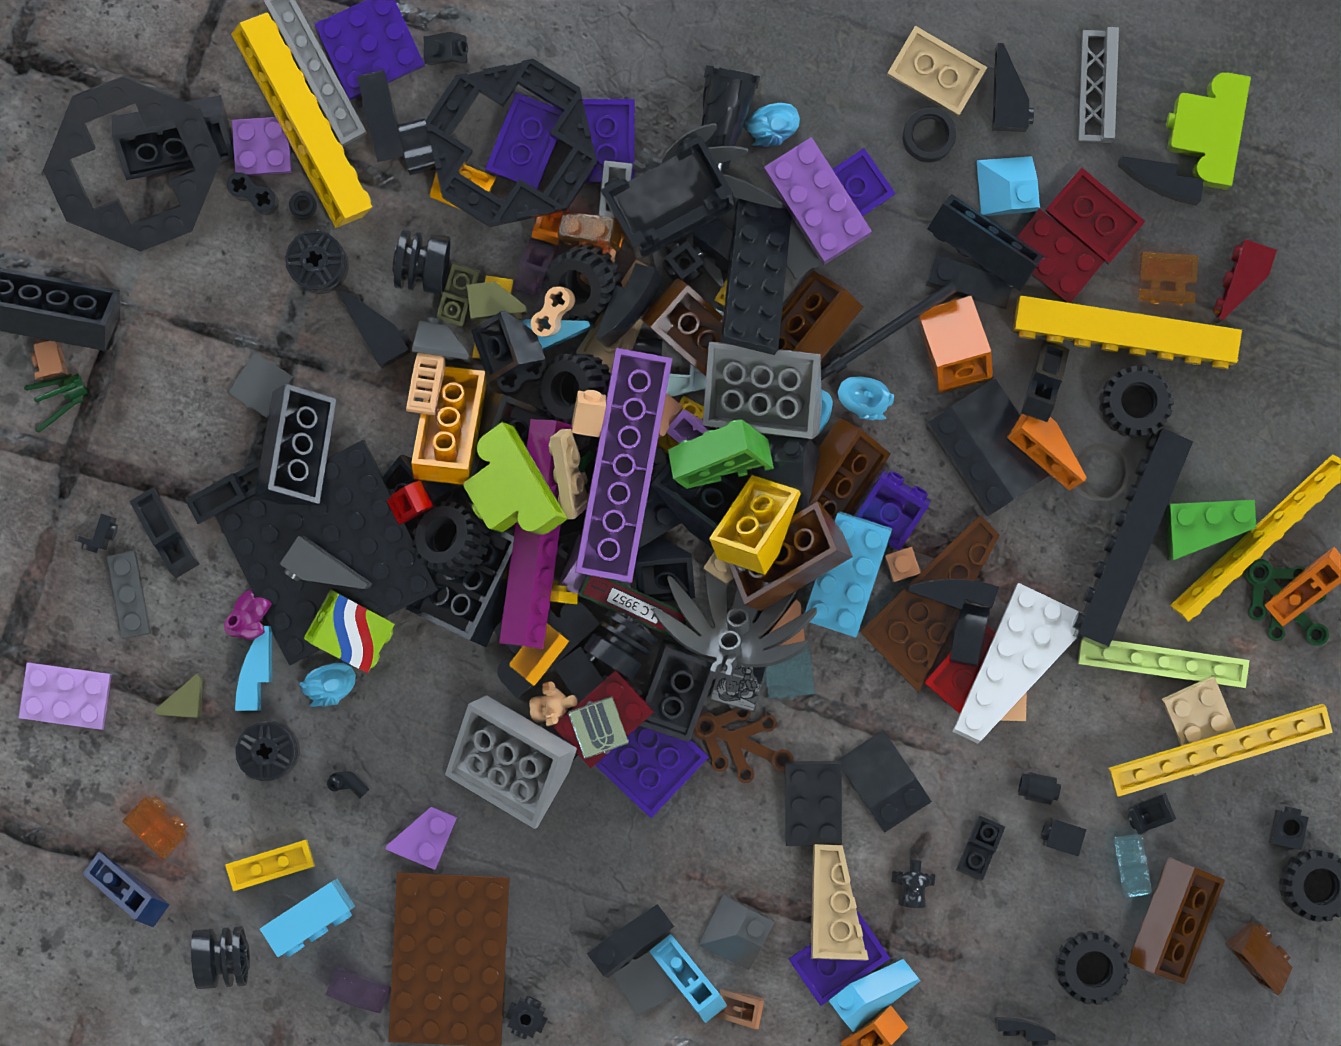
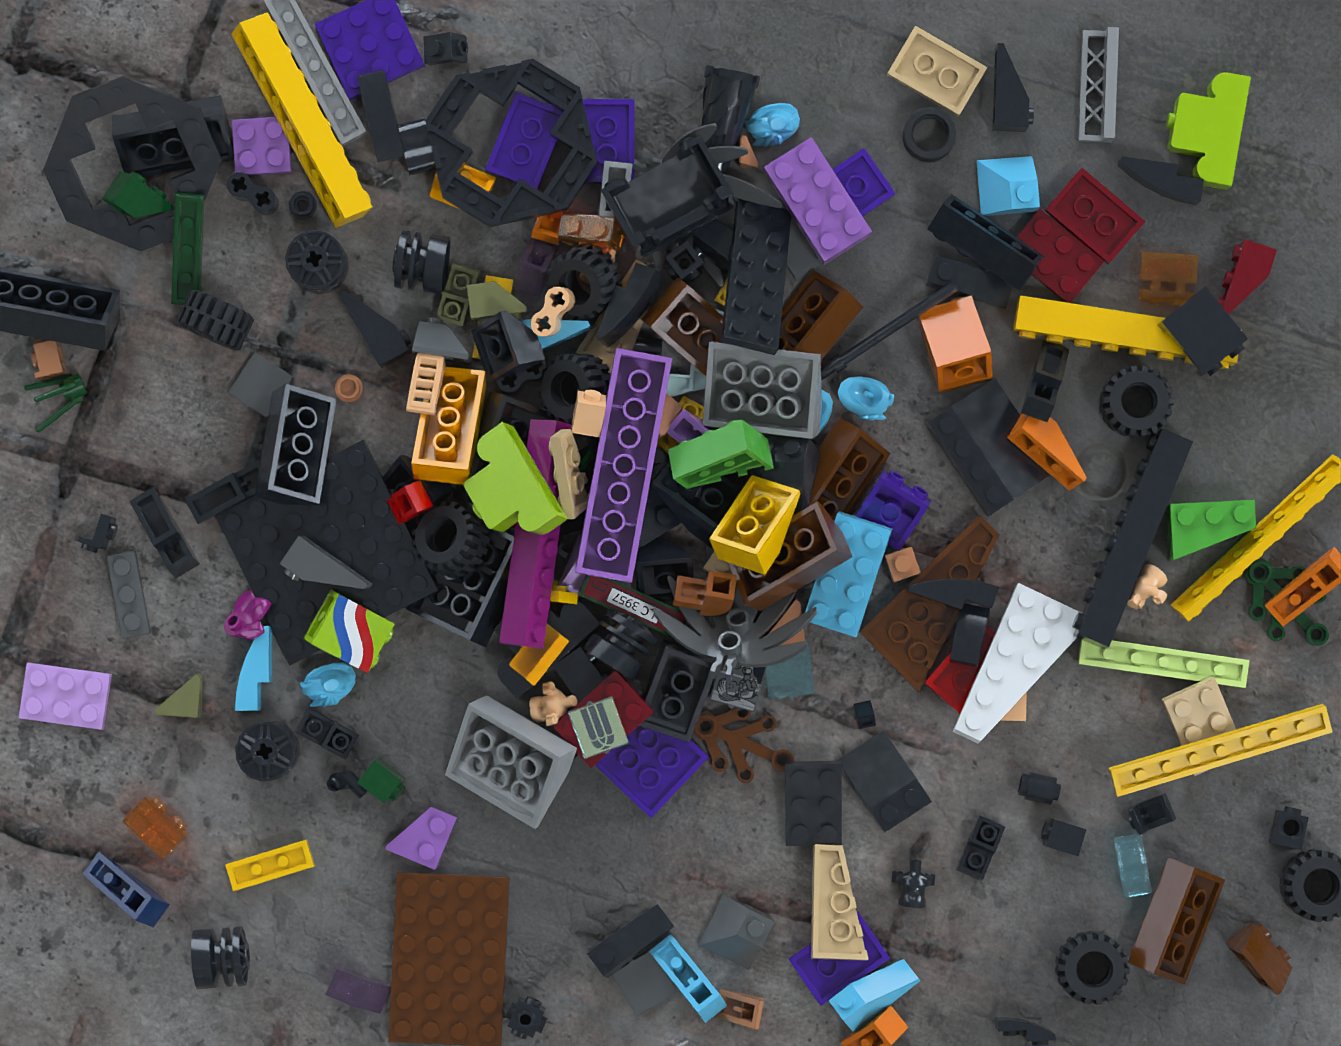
(133, 197): none -> dark green slope
(187, 245): none -> dark green tile
(215, 320): none -> black tyre
(308, 919): medium azure brick -> none
(326, 733): none -> black slope
(349, 388): none -> nougat plate
(382, 781): none -> dark green brick
(709, 596): none -> dark orange brick
(748, 160): none -> nougat slope
(865, 714): none -> black piece
(1147, 585): none -> light nougat piece
(1204, 332): none -> black panel

